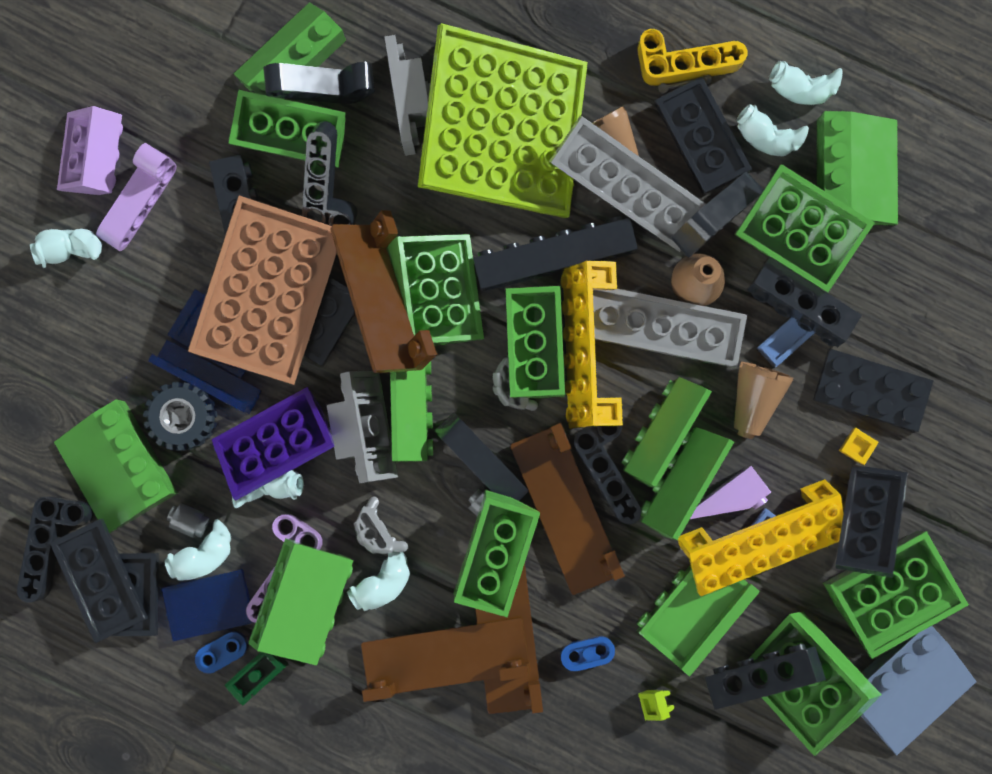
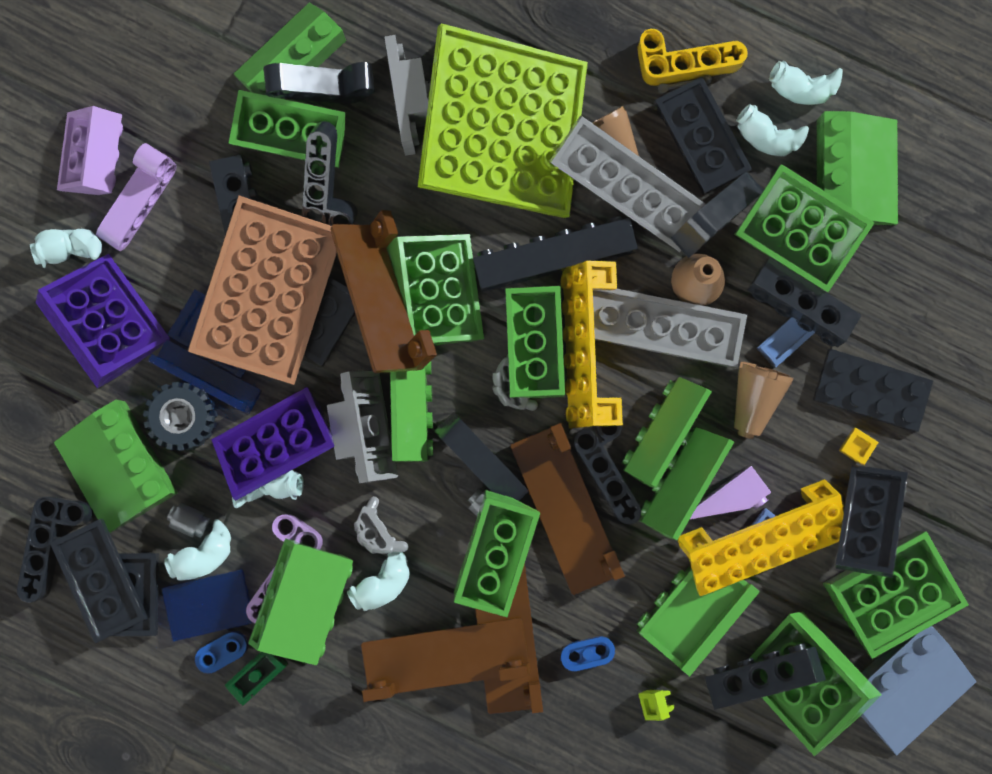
(101, 319): none -> dark purple slope

